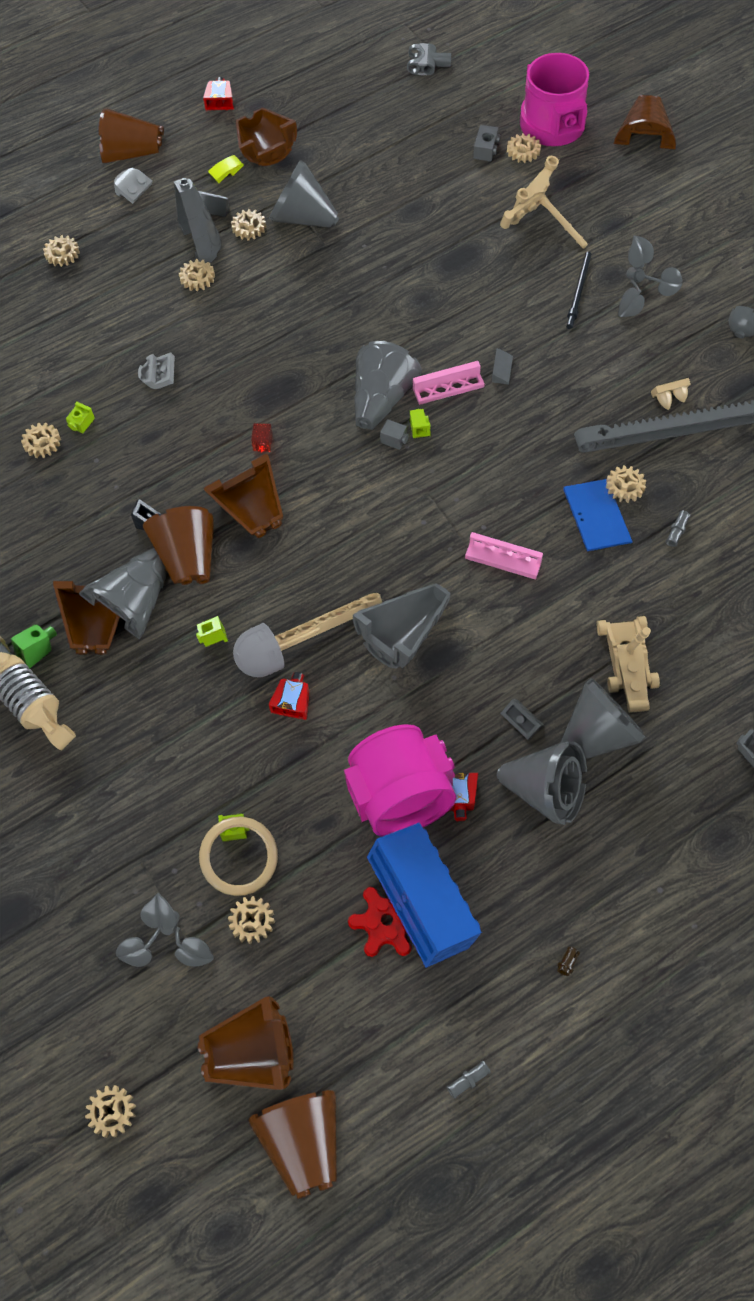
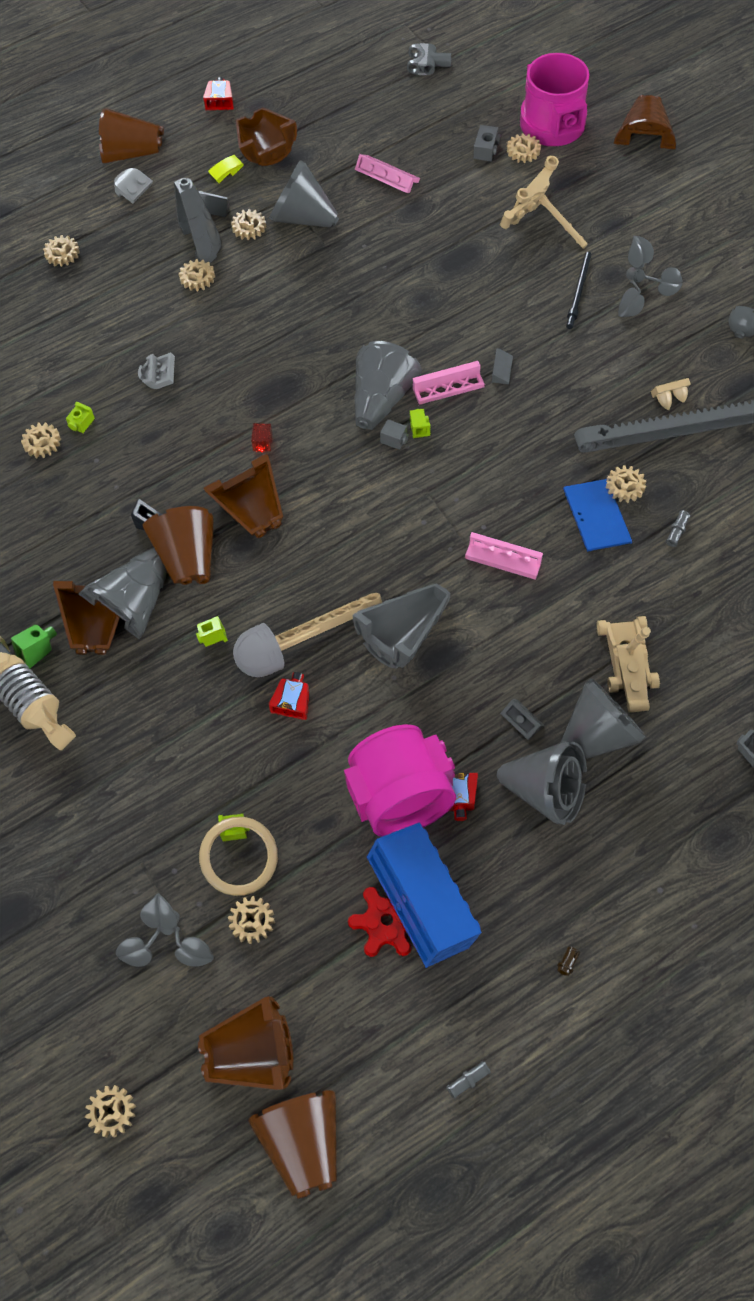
(386, 173): none -> bright pink fence

